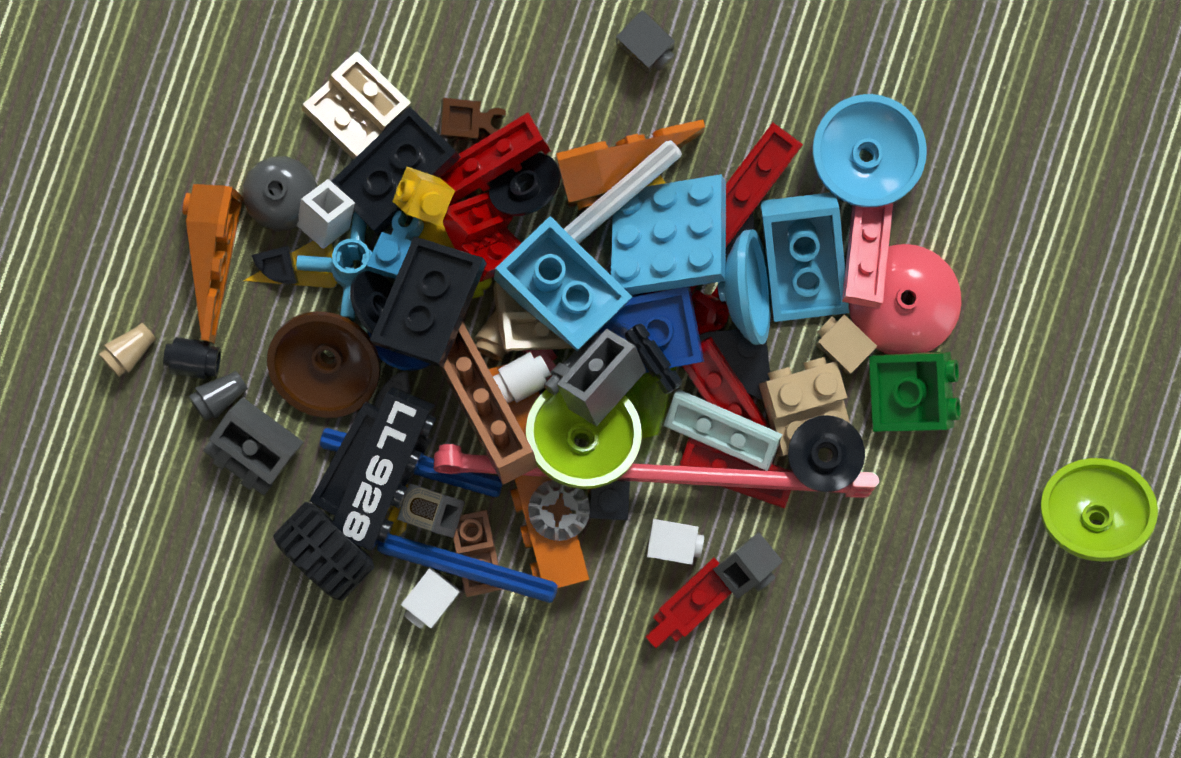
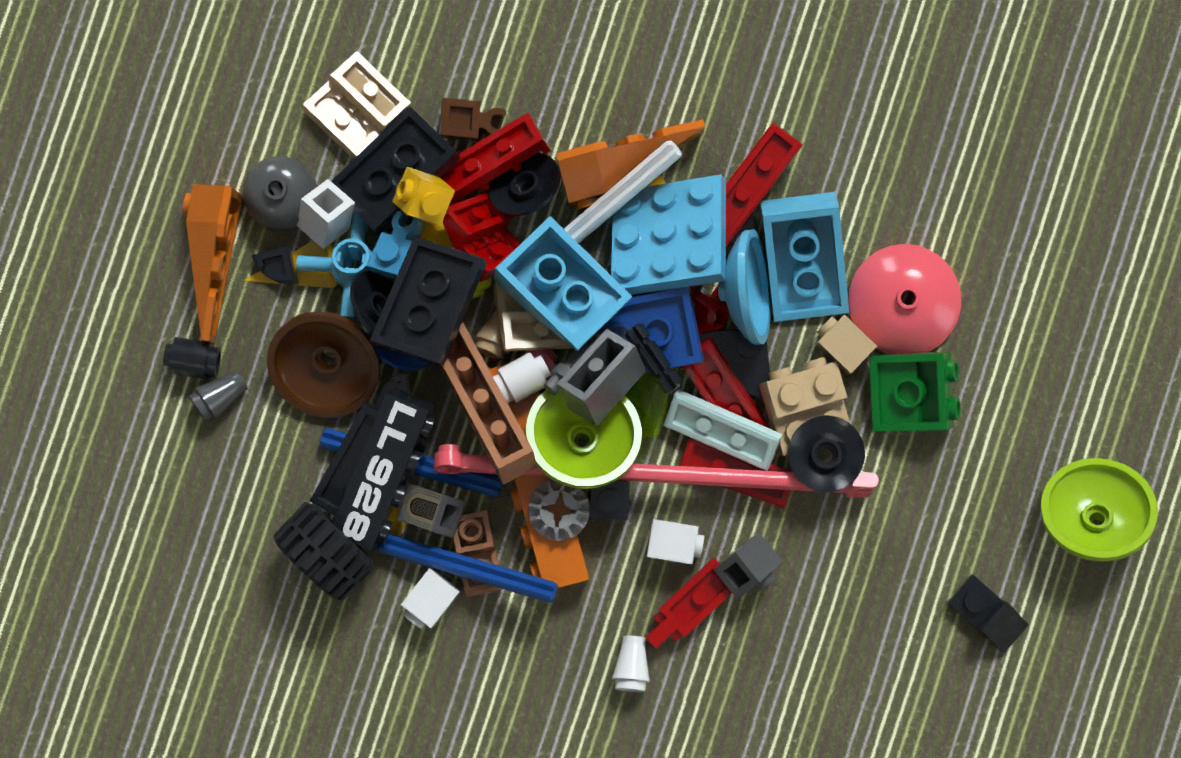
(127, 349): tan cone -> none
(252, 446): dark grey brick -> none
(631, 667): none -> white cone
(646, 43): dark grey brick -> none
(867, 255): coral plate -> none
(882, 129): medium azure dish -> none
(987, 613): none -> black slope

